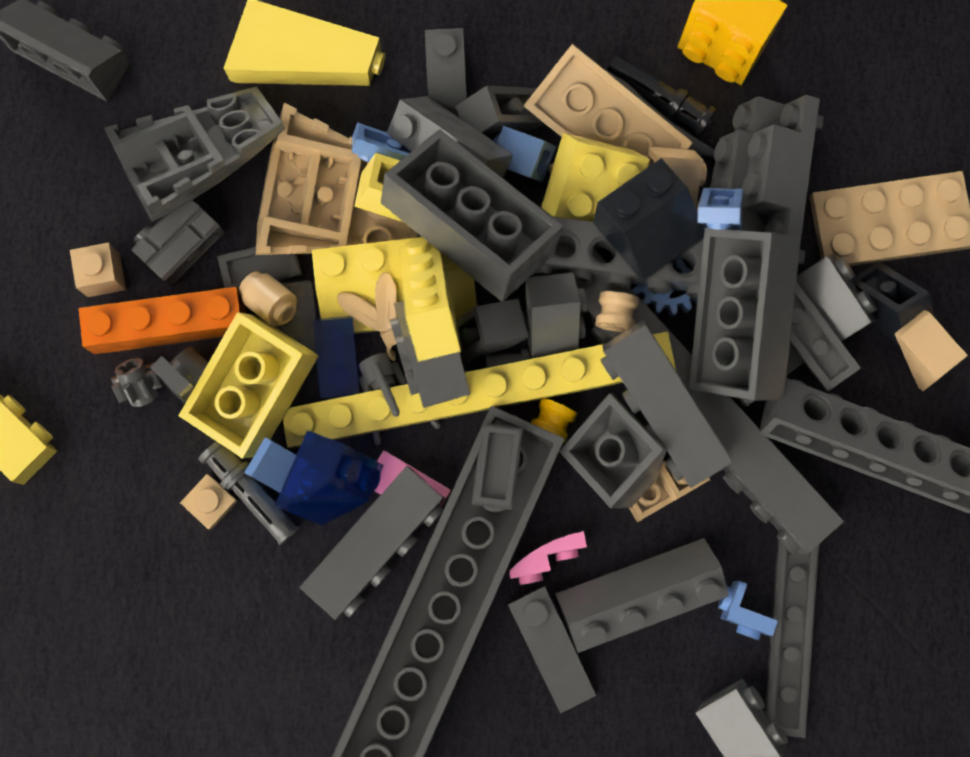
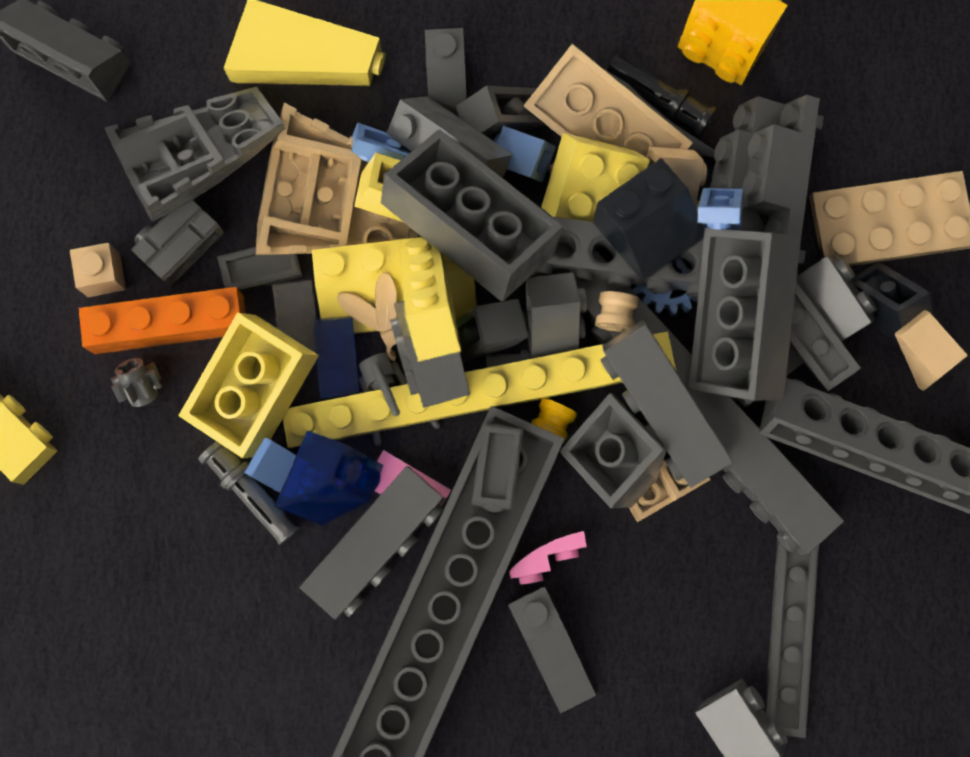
(182, 372): dark grey plate -> none
(209, 502): tan plate -> none
(268, 298): tan brick -> none
(642, 594): dark grey brick -> none
(749, 622): medium blue bracket -> none

